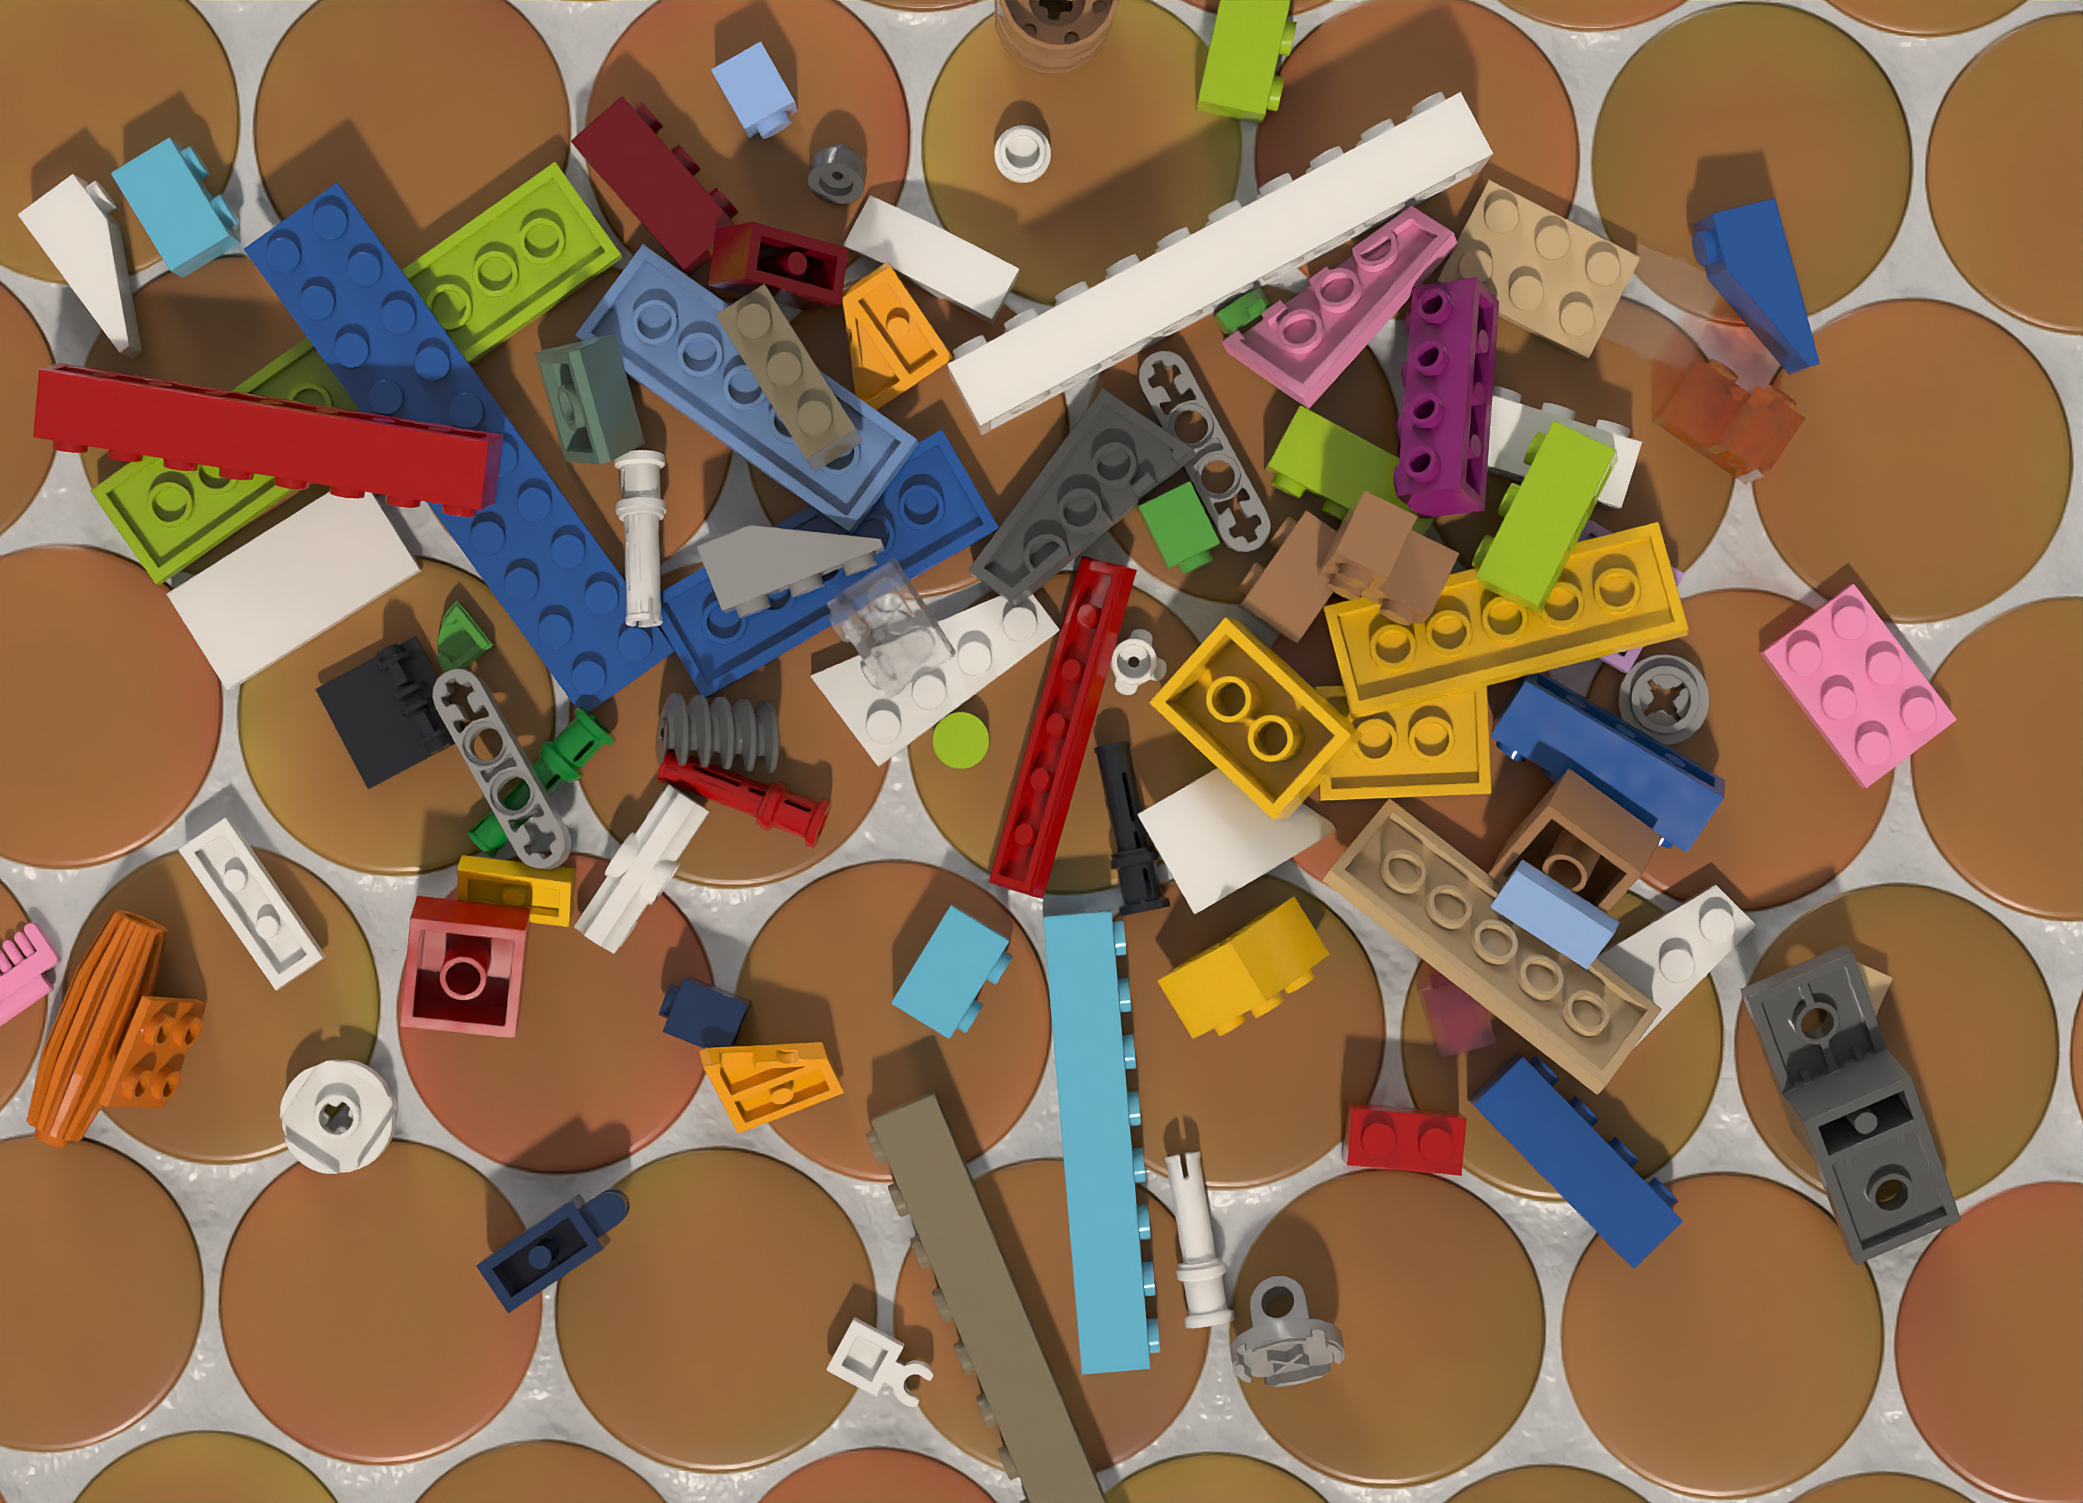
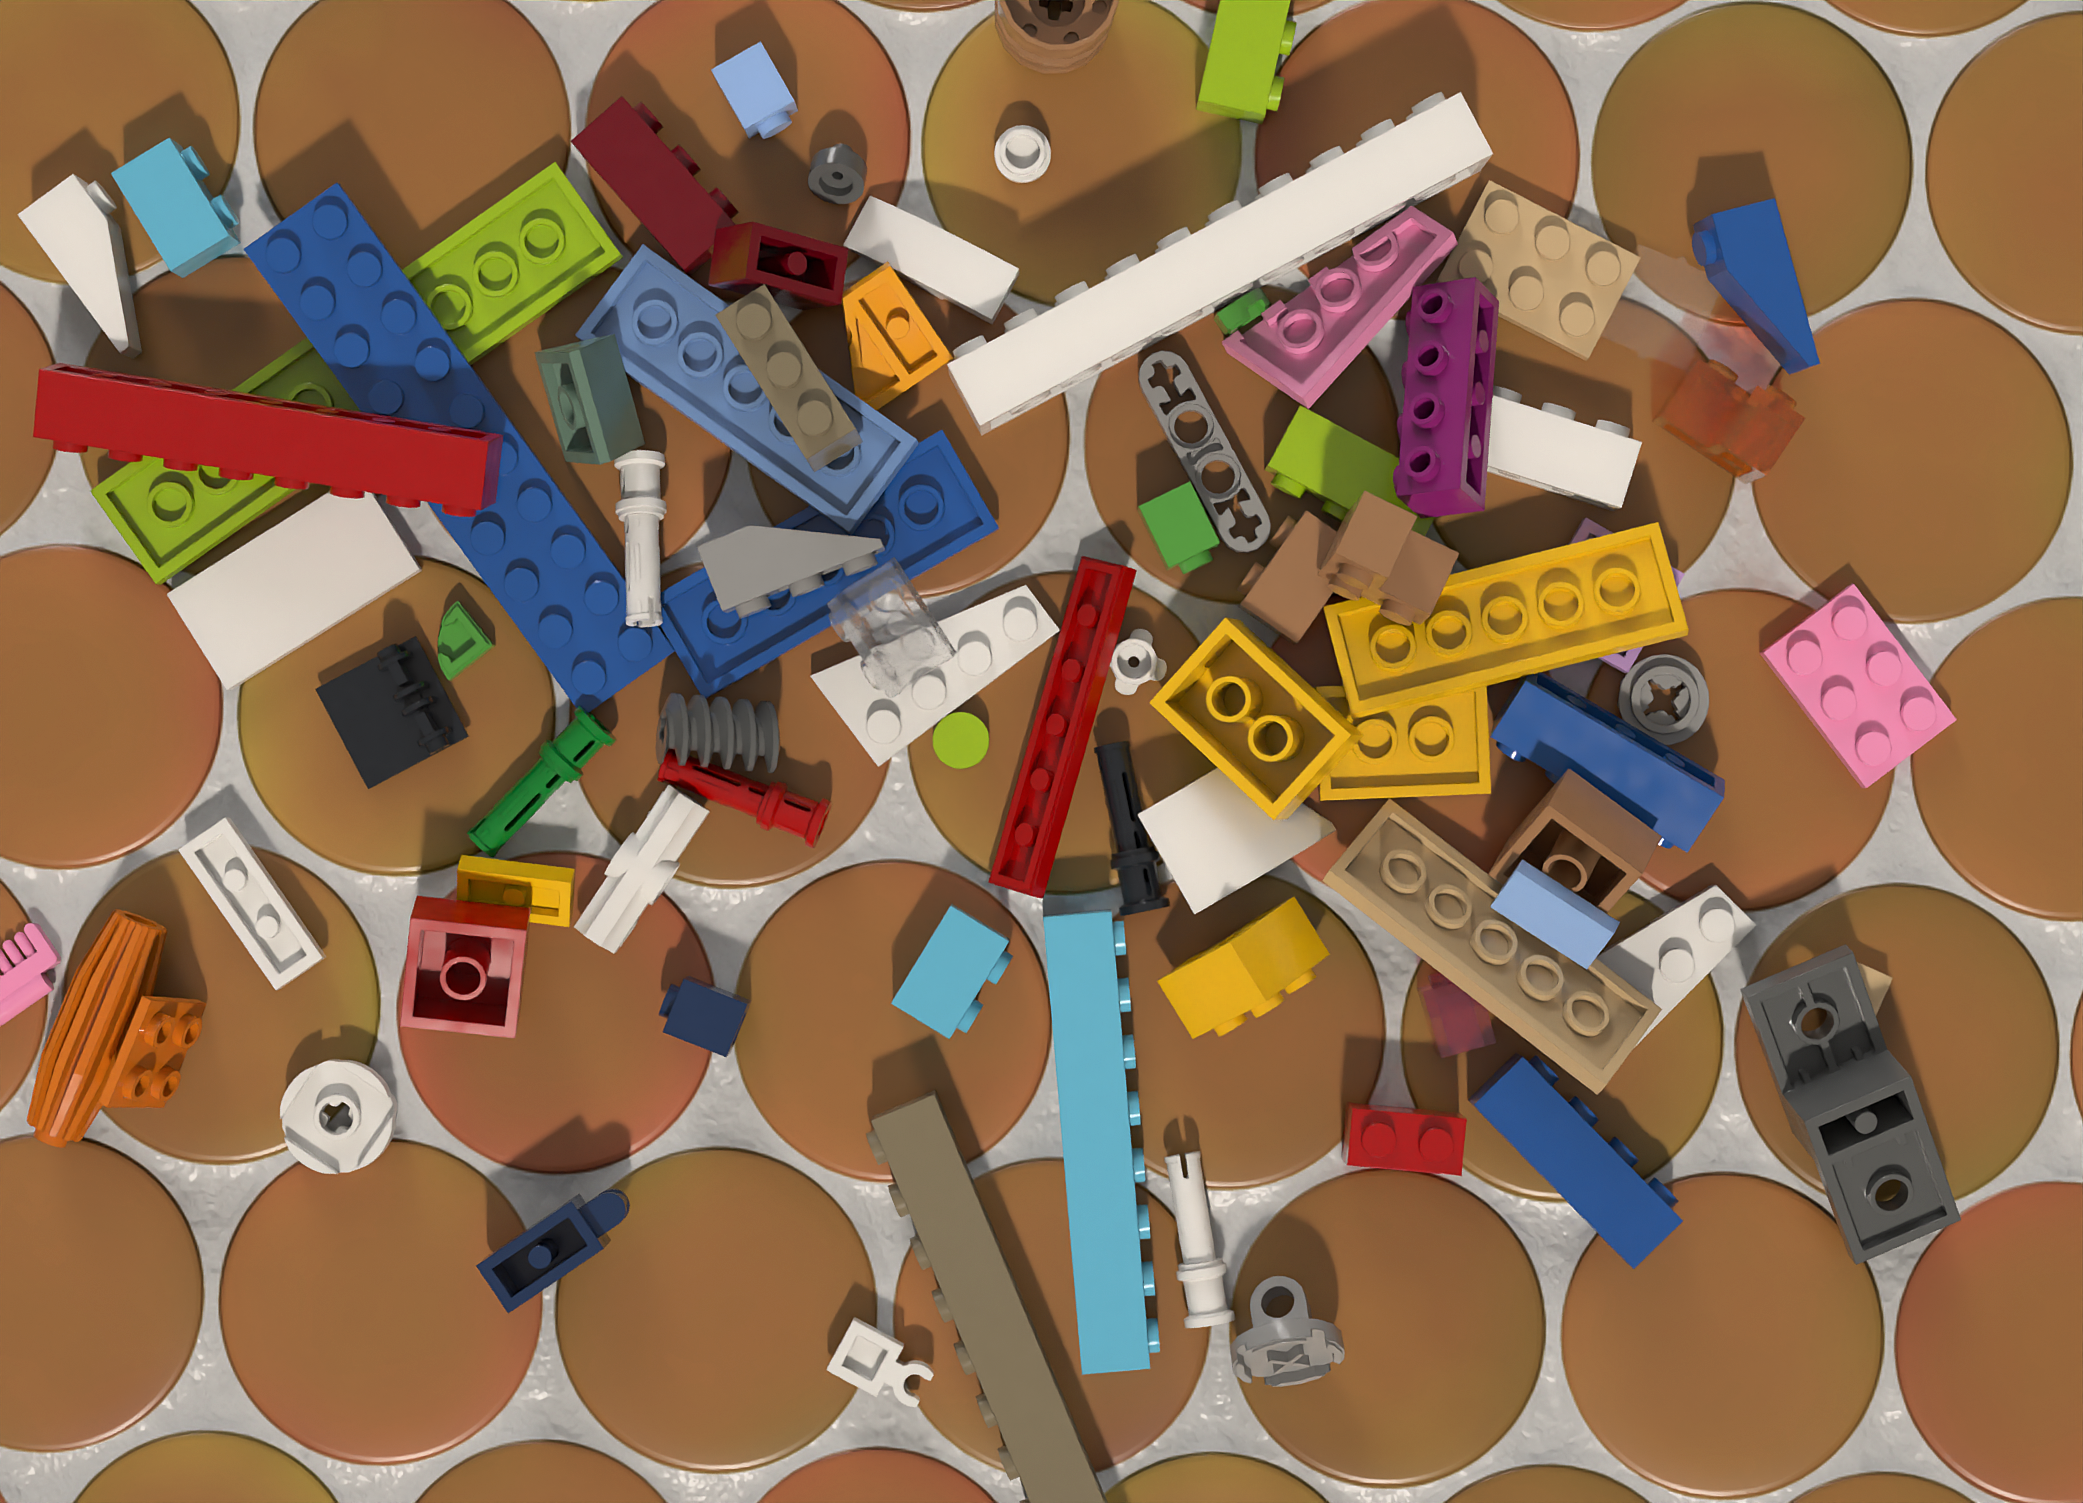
(509, 764): light grey beam -> none
(770, 1080): light orange wing -> none
(1085, 488): dark grey wing -> none
(1544, 516): lime brick -> none

